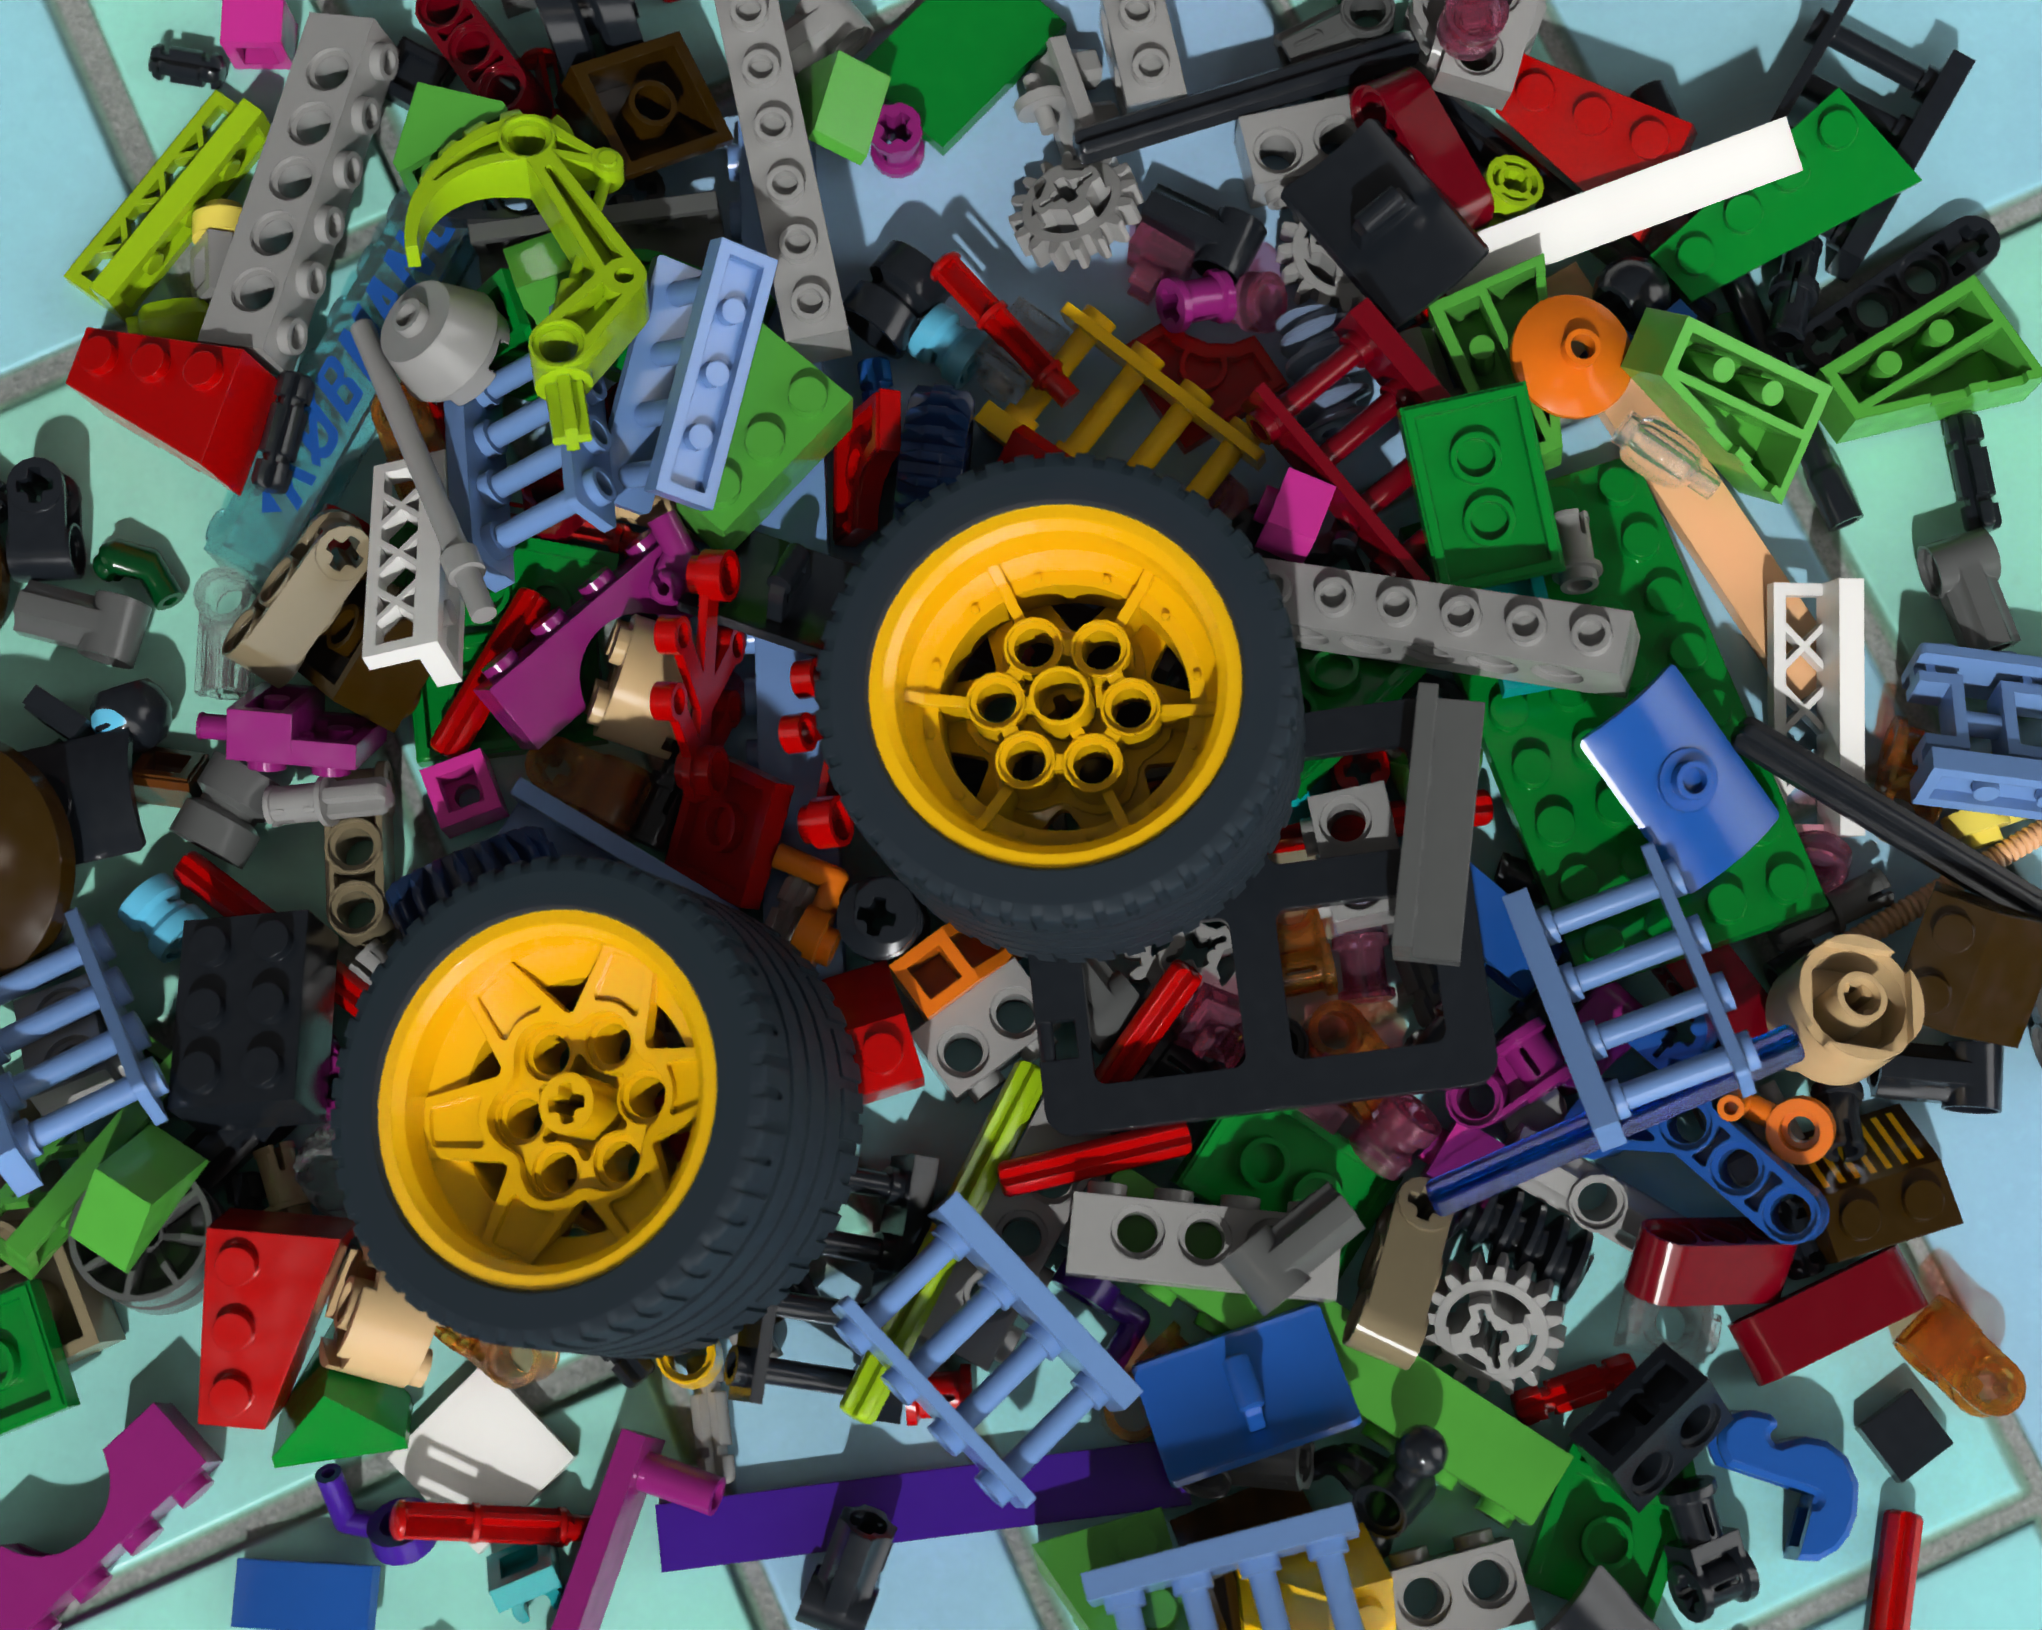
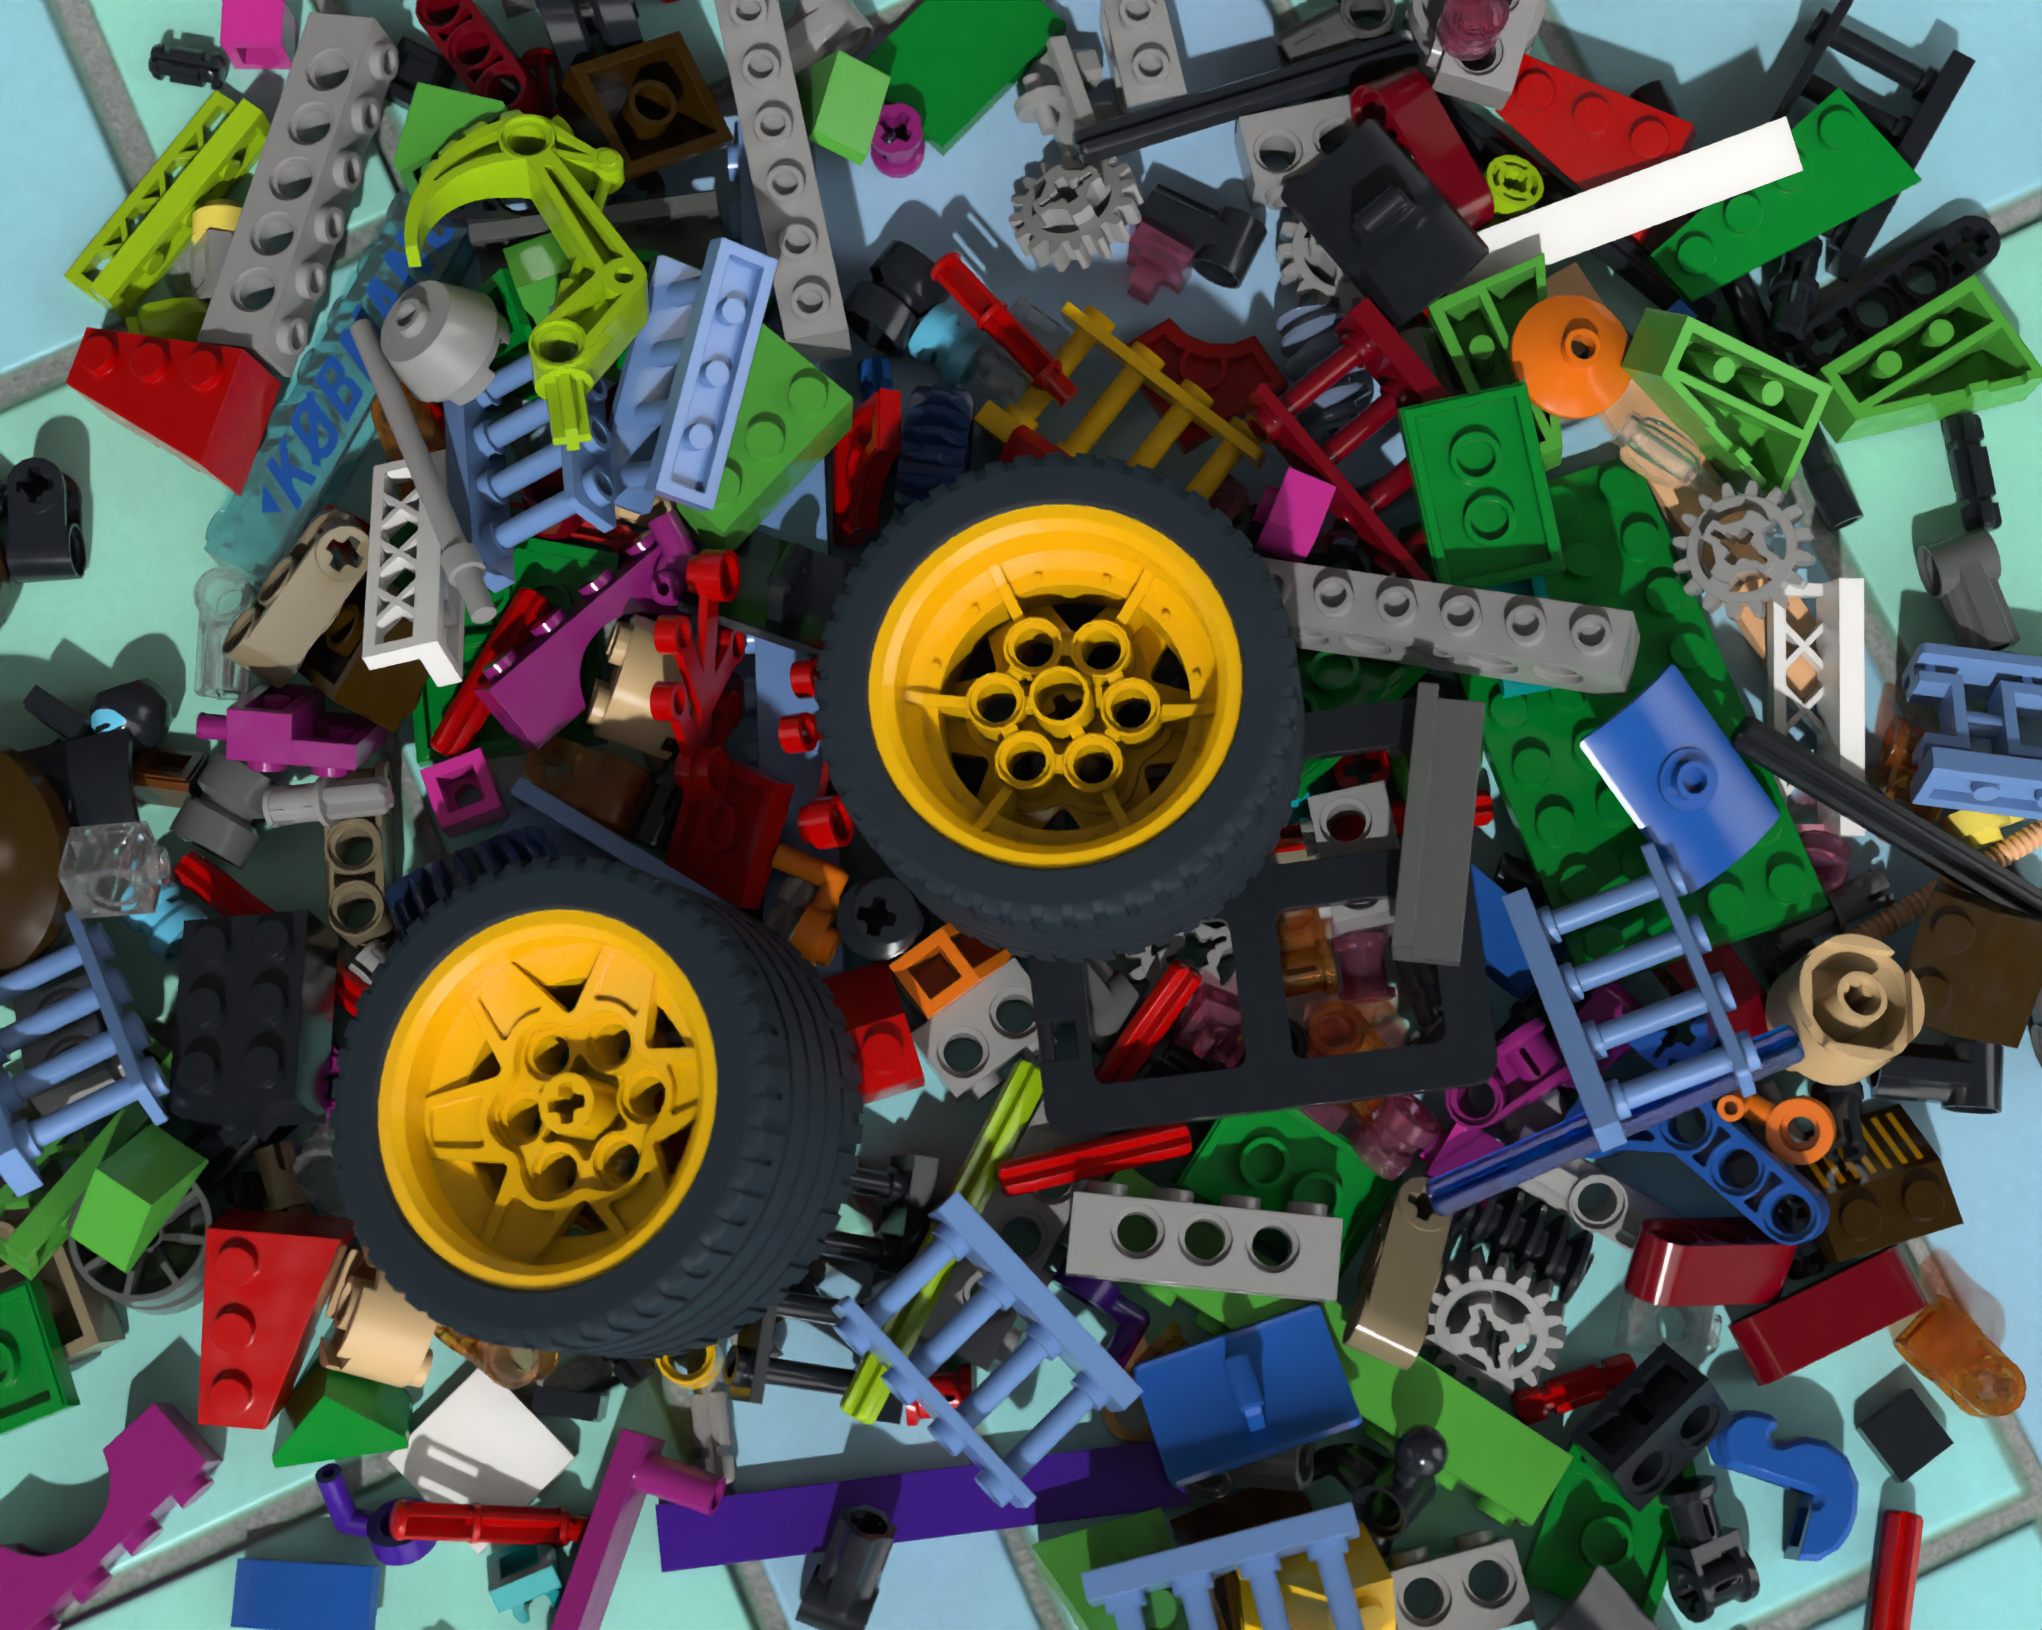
(98, 626): dark grey piece -> none
(113, 869): none -> clear brick
(132, 560): dark green arm -> none
(283, 432): black axle -> none
(569, 1403): none -> black tile
(1196, 300): magenta bush -> none
(1260, 301): clear pink tile -> none
(1281, 1257): dark grey piece -> none
(1578, 553): light grey pin -> none
(1630, 287): black piece -> none
(1730, 574): none -> light grey gear

